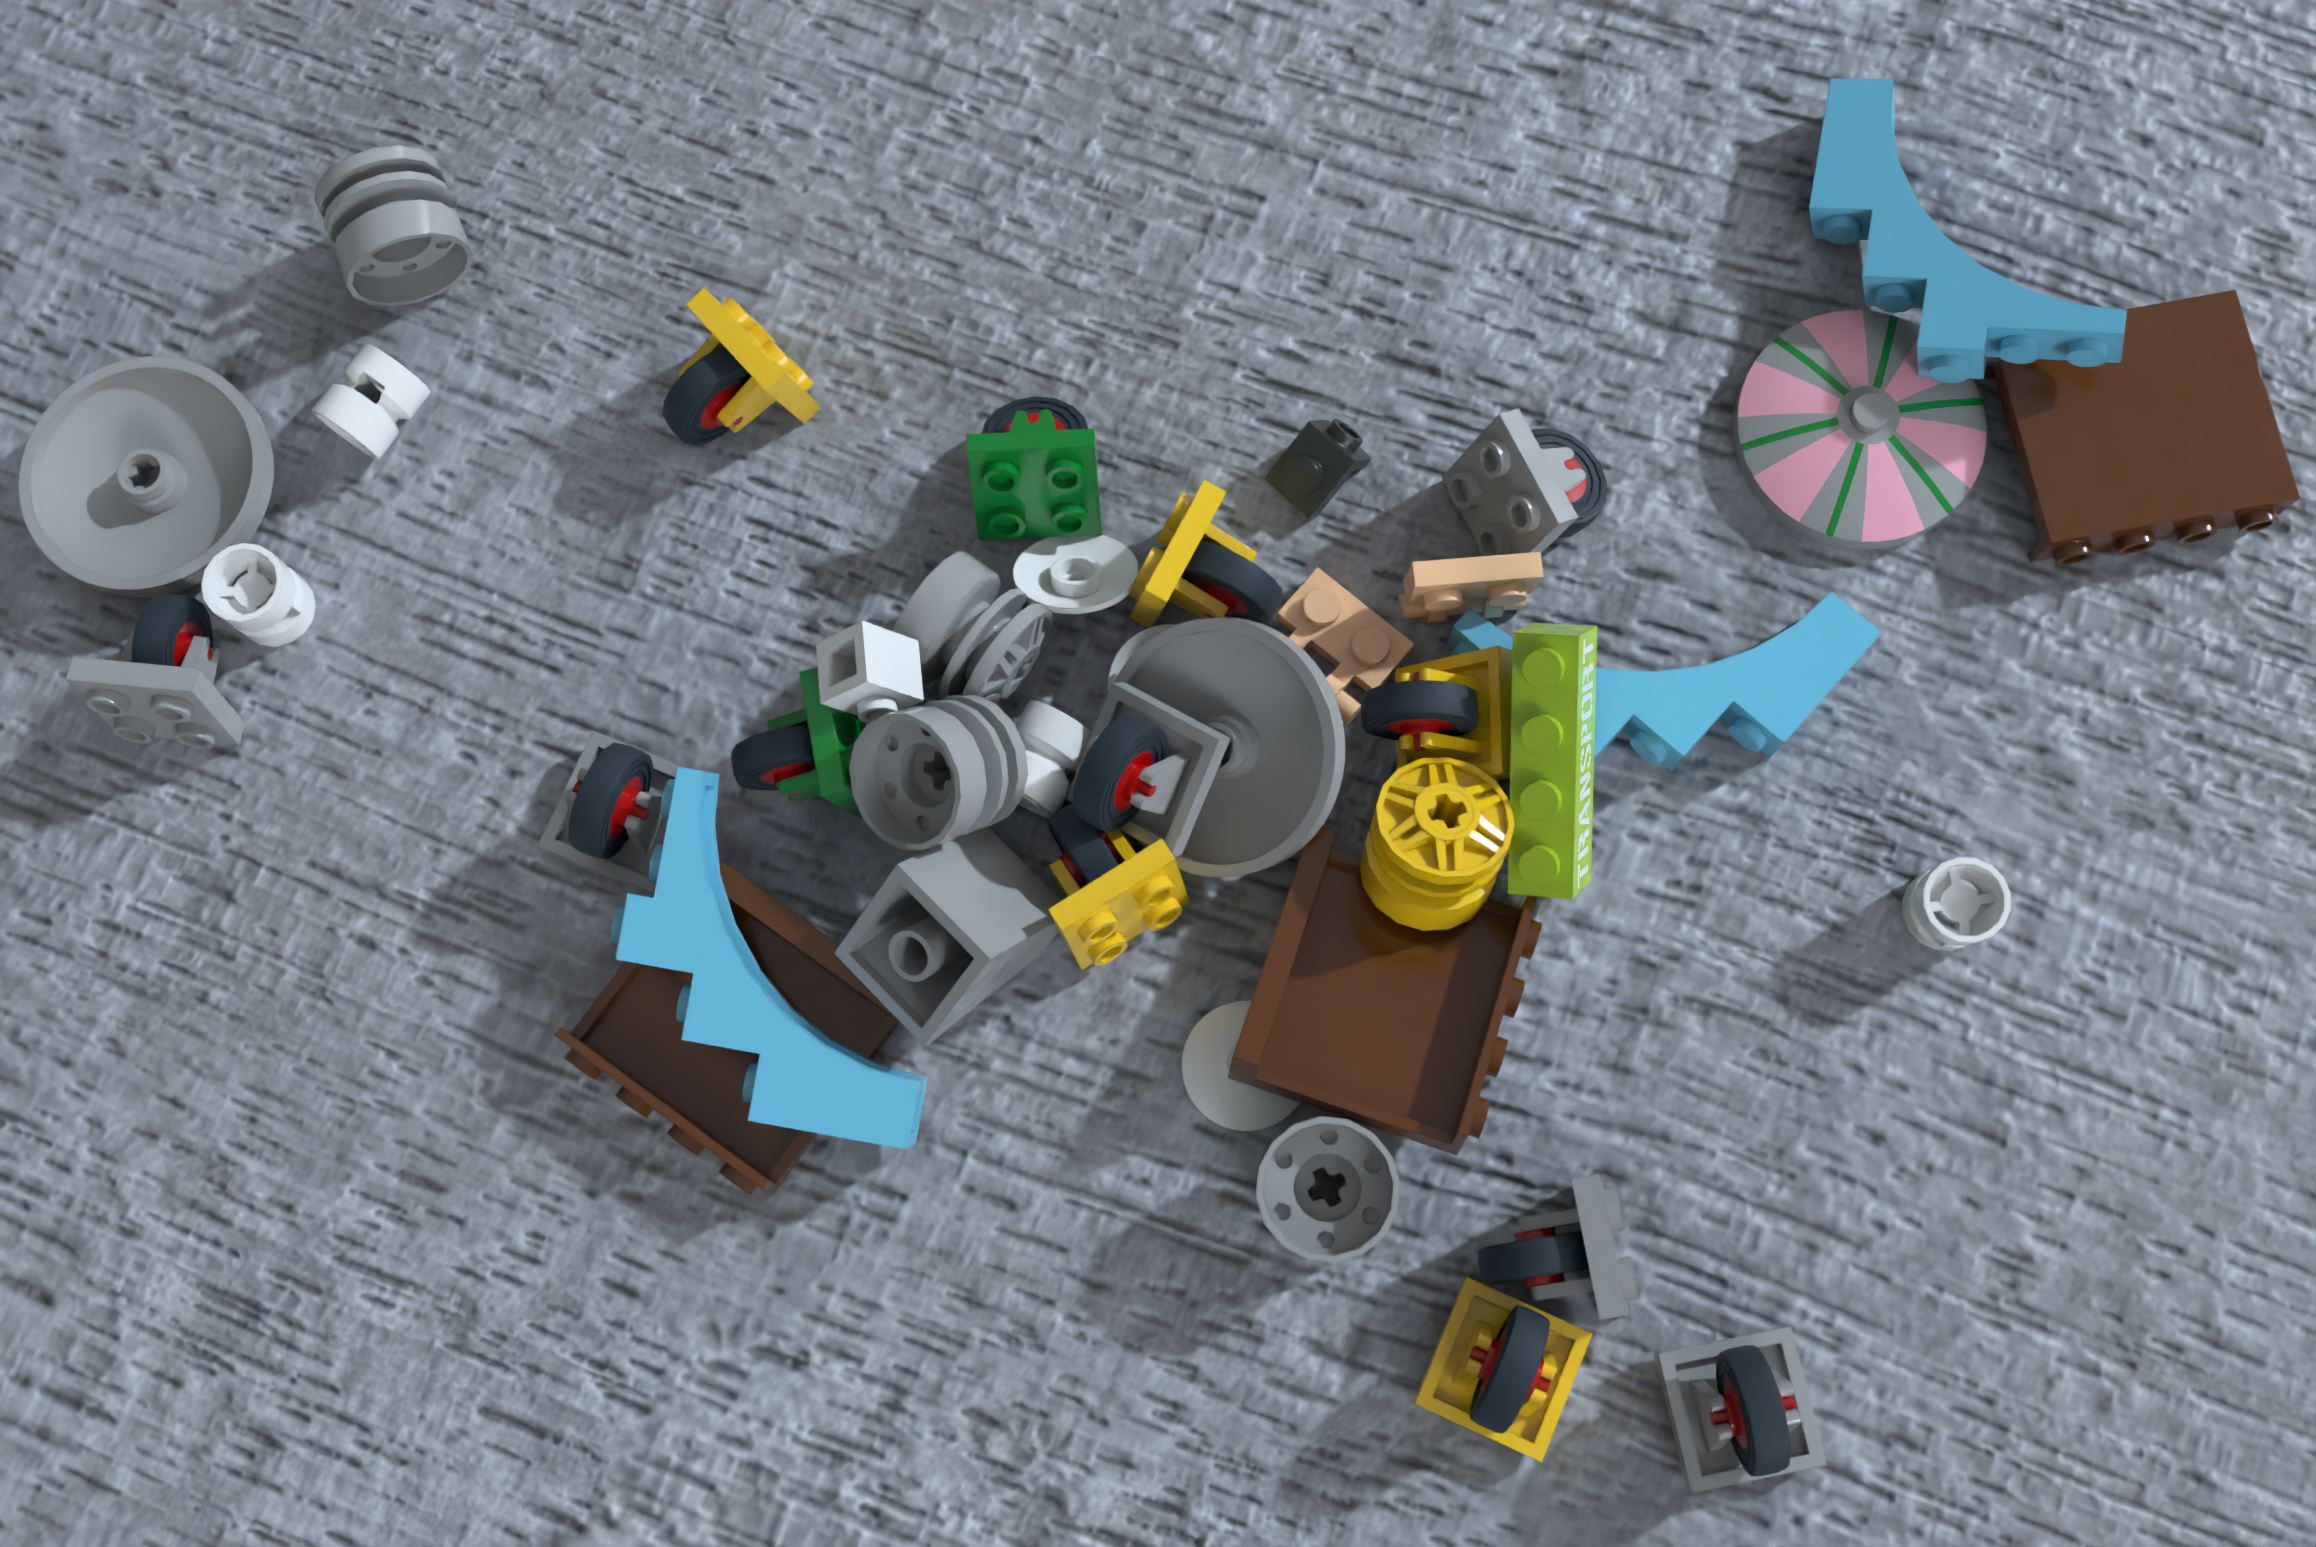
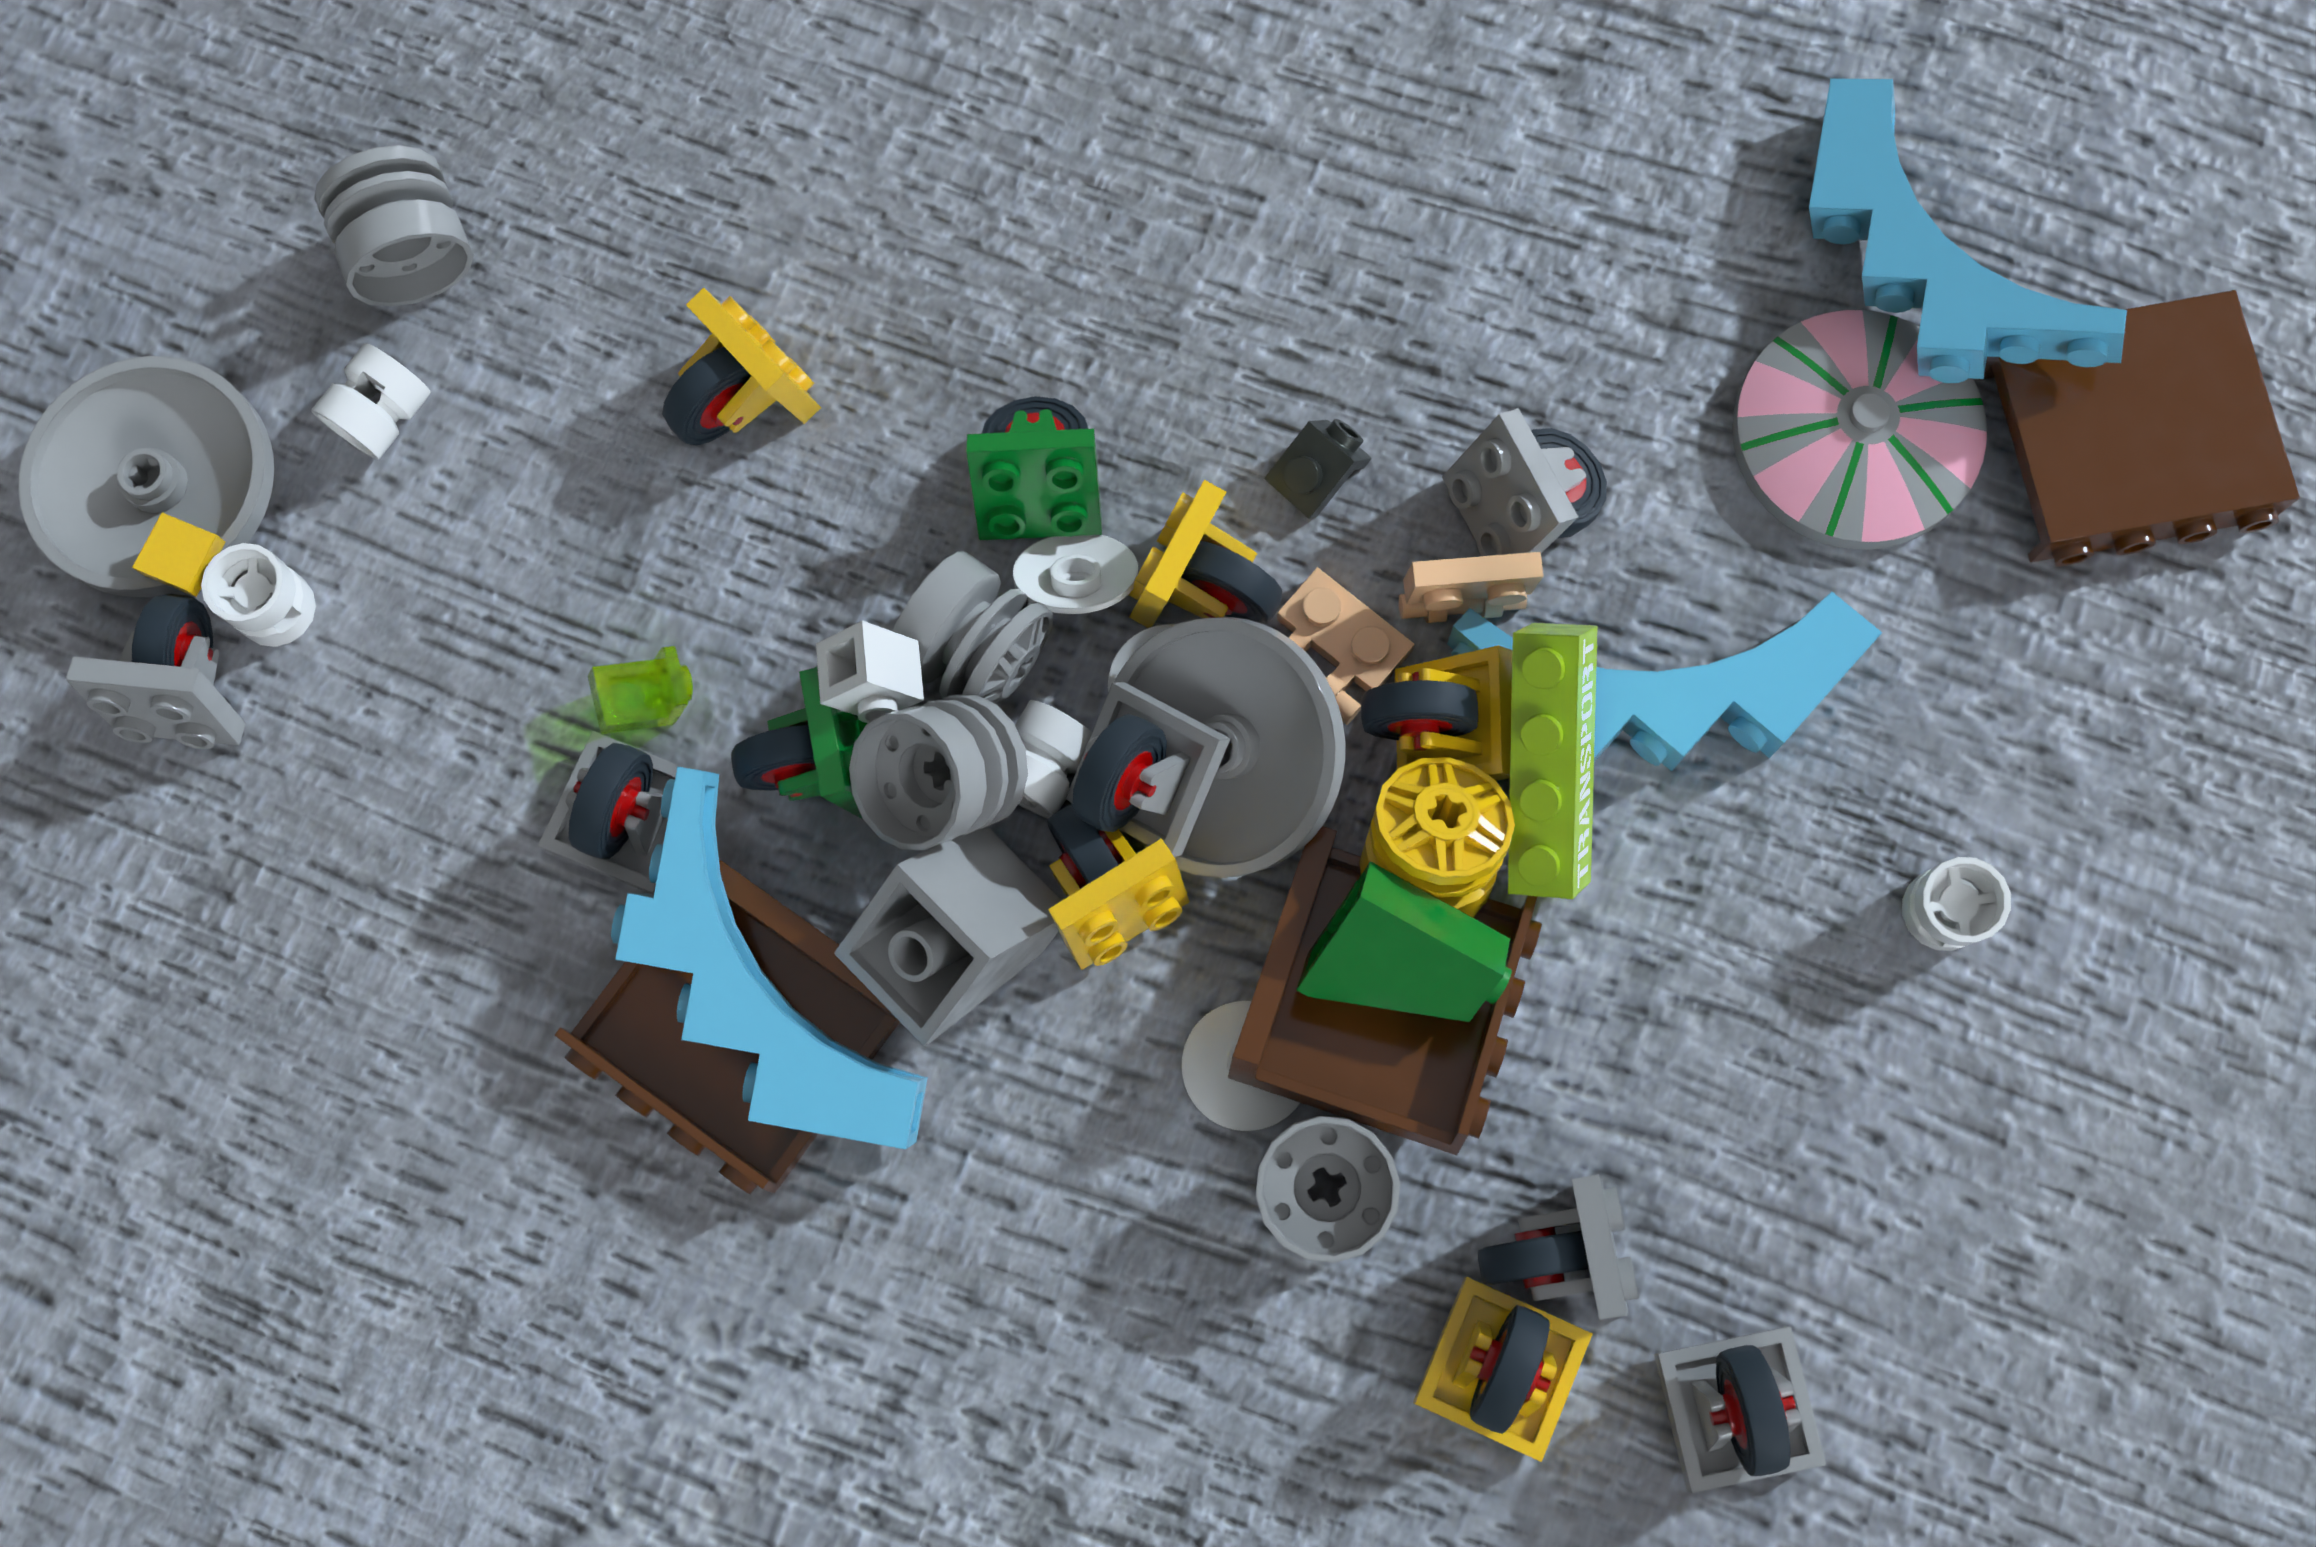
(177, 554): none -> yellow tile
(641, 692): none -> clear neon green bracket
(1405, 952): none -> green slope

